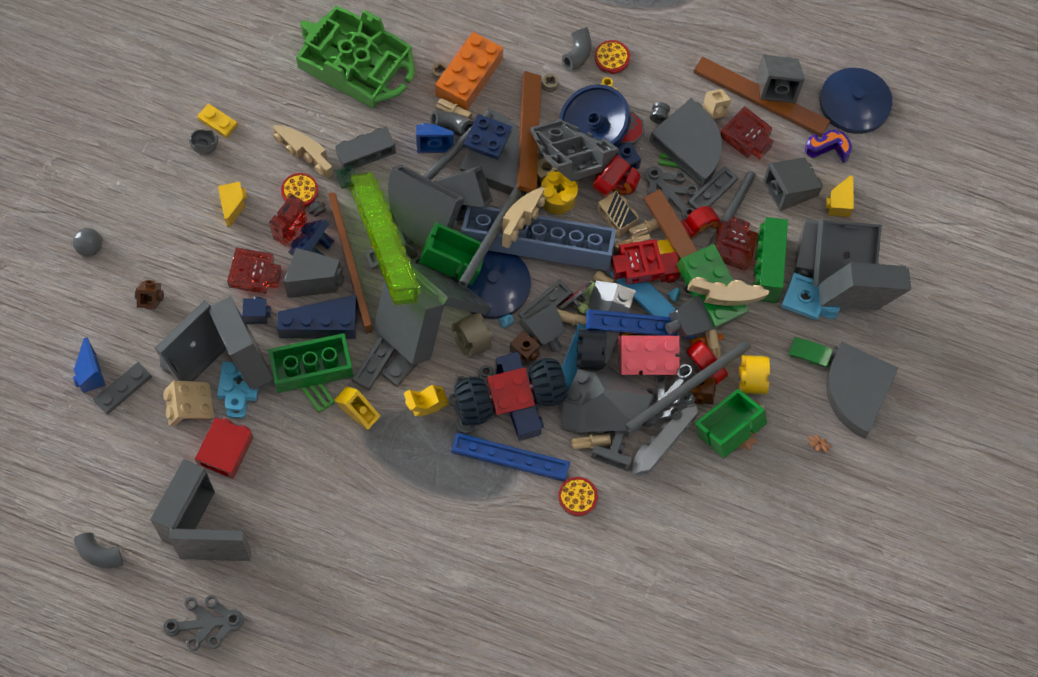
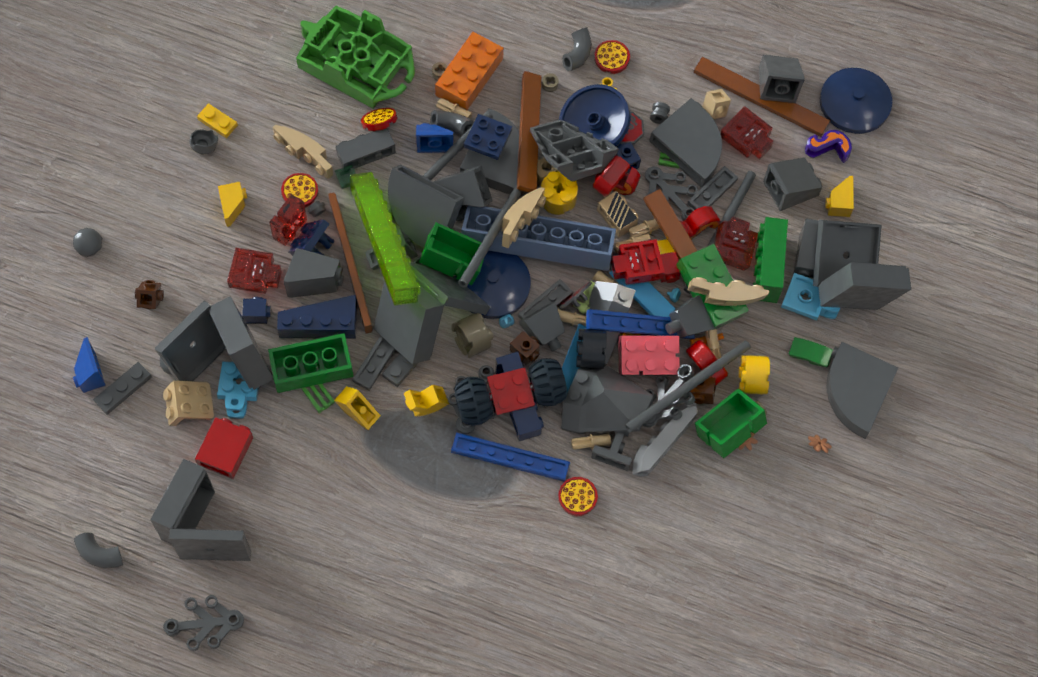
(379, 119): none -> tile

